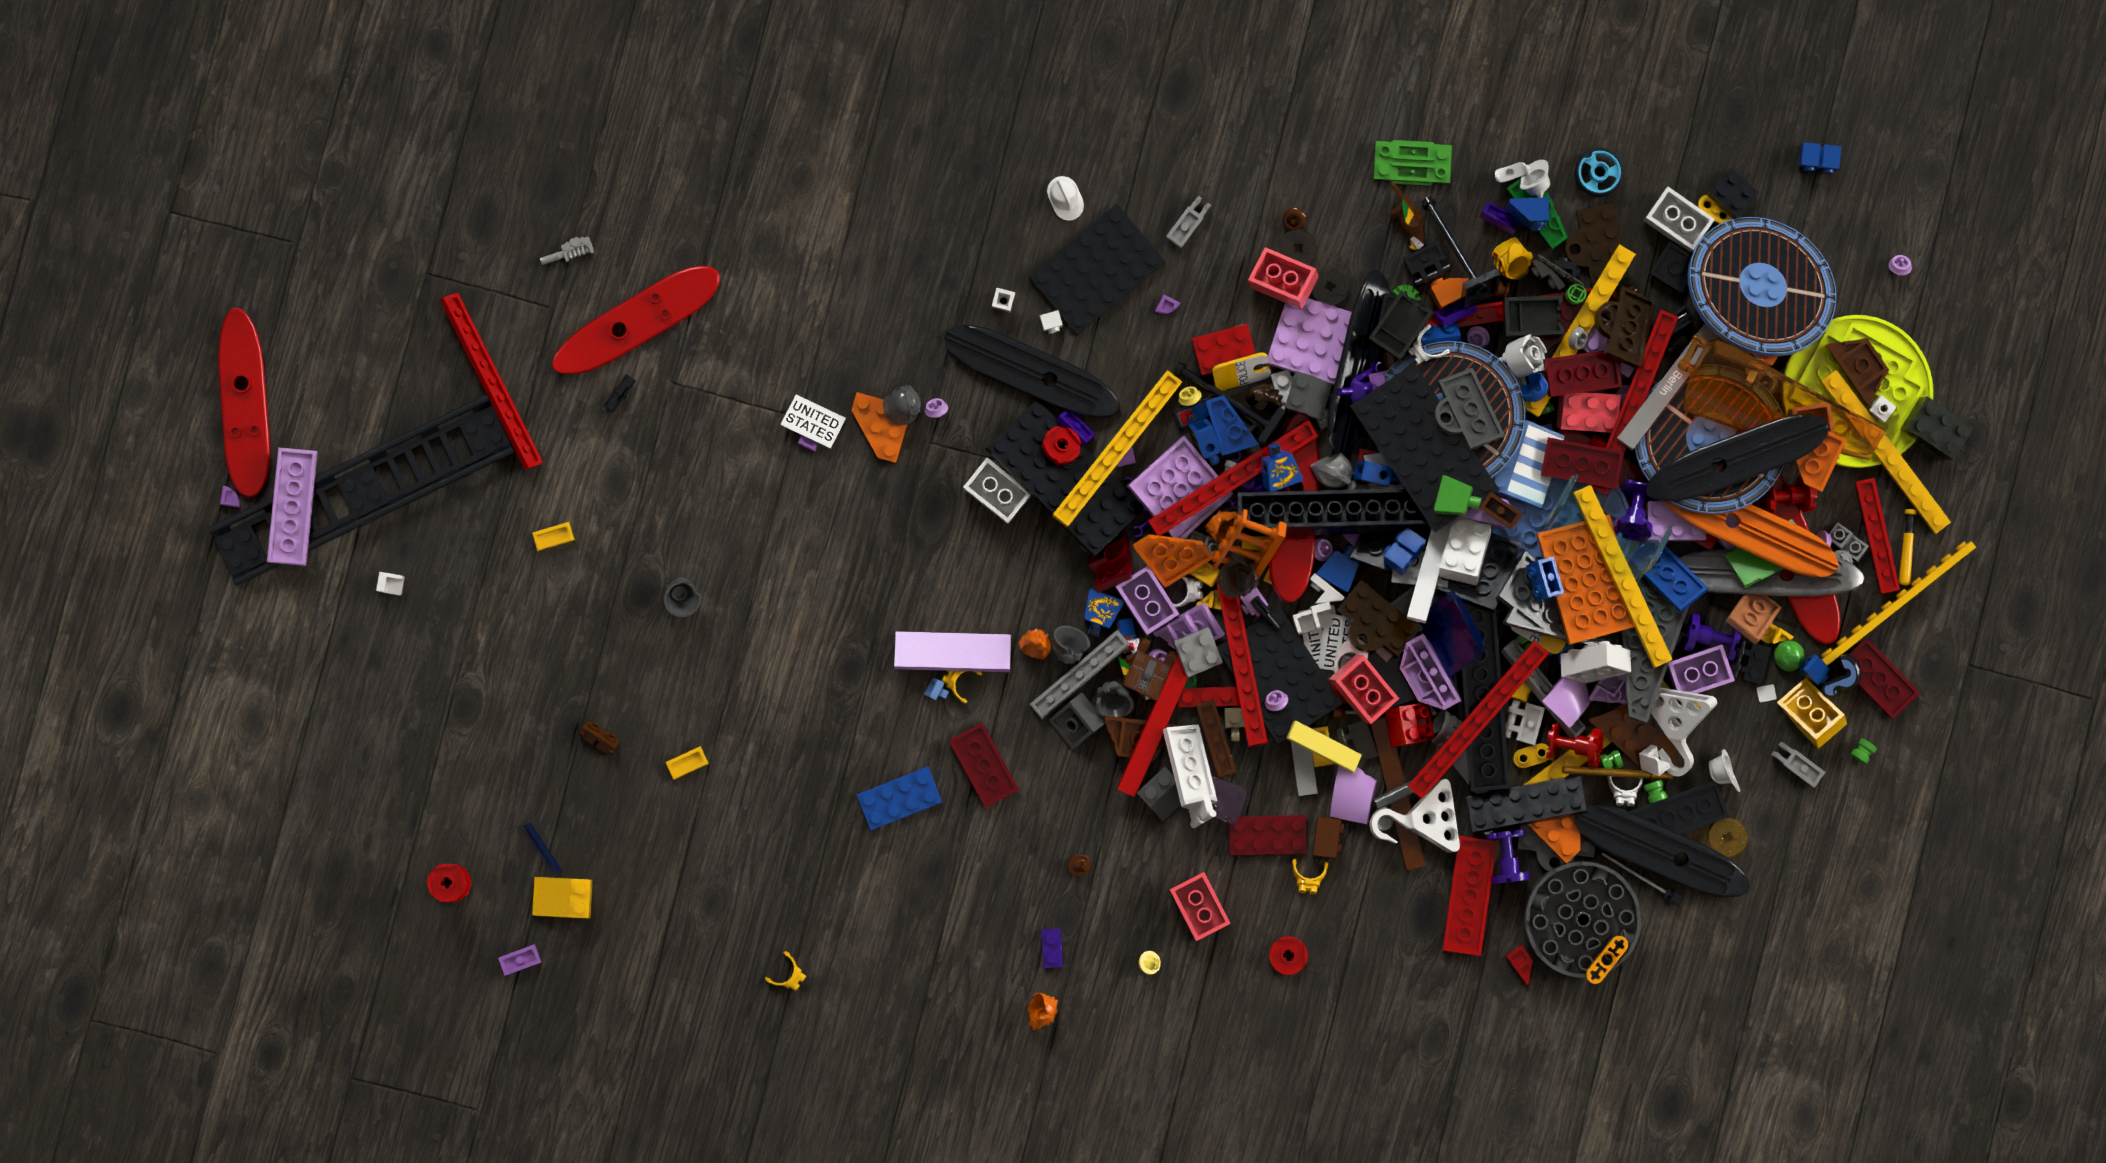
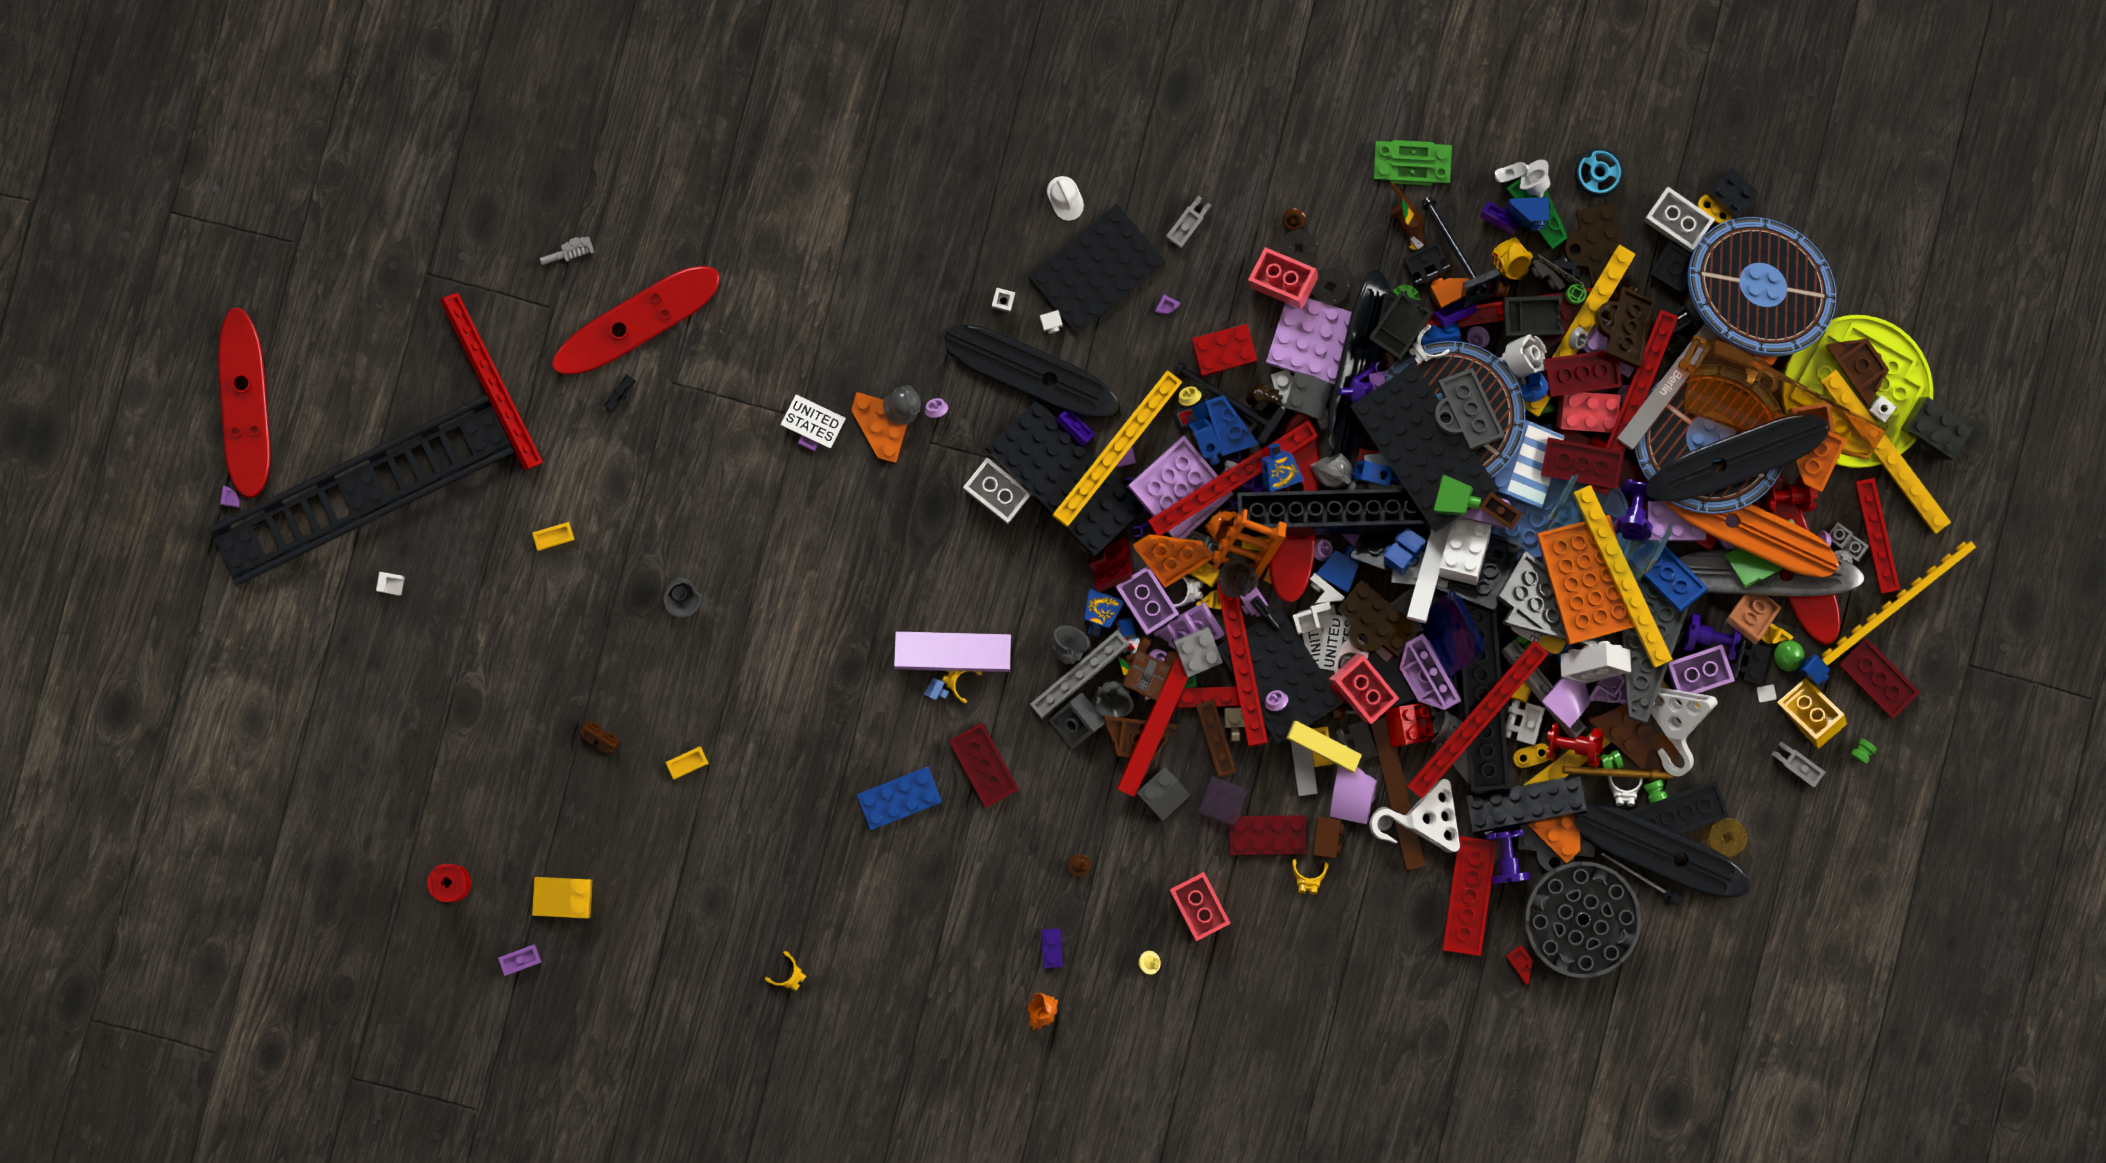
(292, 506): lavender tile -> none
(542, 847): clear blue bar -> none
(1035, 644): orange hair -> none
(1059, 455): red plate -> none
(1191, 772): white hinge -> none
(1240, 371): piece -> none
(1281, 964): red plate -> none
(1392, 796): dark grey piece -> none
(1545, 579): blue brick -> none
(1612, 945): light orange beam -> none
(1650, 761): white panel -> none
(1722, 771): white piece -> none
(1814, 157): blue piece -> none
(1846, 681): black animal -> none
(1900, 265): lavender hat -> none
(1907, 549): yellow piece -> none

